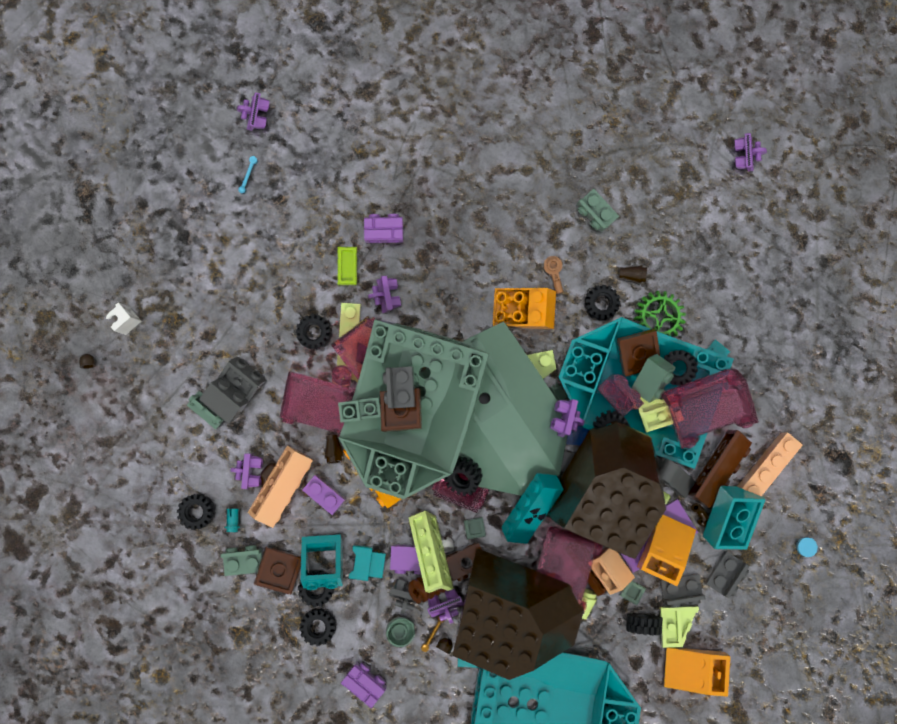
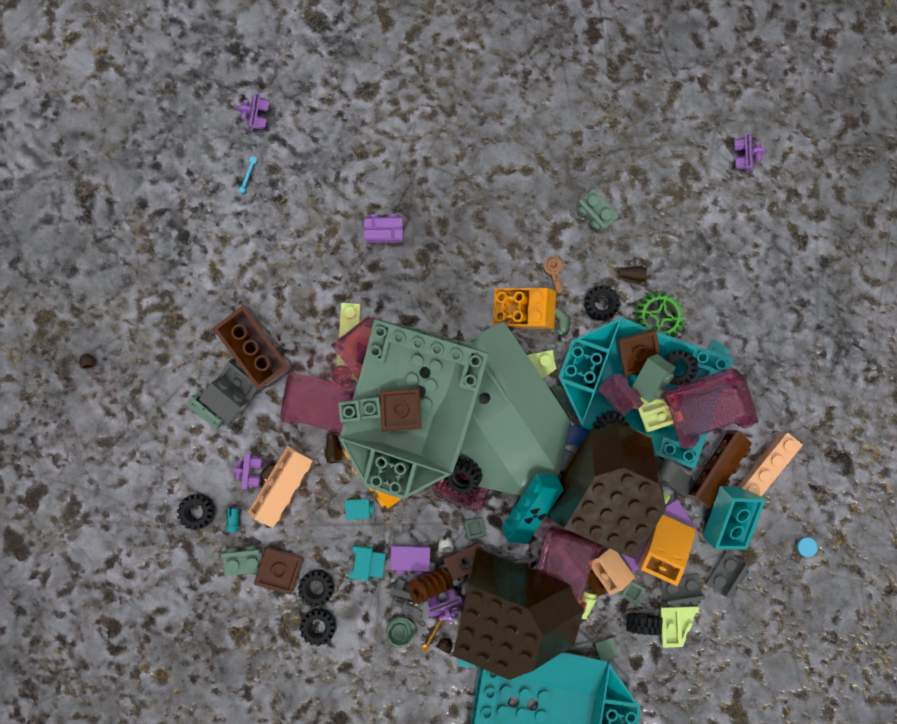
(126, 319): white hinge -> none
(252, 347): none -> reddish brown slope
(305, 324): black tyre -> none
(322, 543): teal window -> none
(324, 494): medium lavender brick -> none
(347, 266): lime tile -> none
(359, 508): none -> teal brick
(364, 684): medium lavender brick -> none
(382, 295): medium lavender hips -> none
(399, 387): dark grey bracket -> none
(430, 552): yellowish green fence -> none
(564, 322): none -> sand green arm
(570, 417): medium lavender hips -> none
(606, 649): none -> sand green tile
(697, 671): light orange slope -> none
(701, 513): dark brown arm -> none

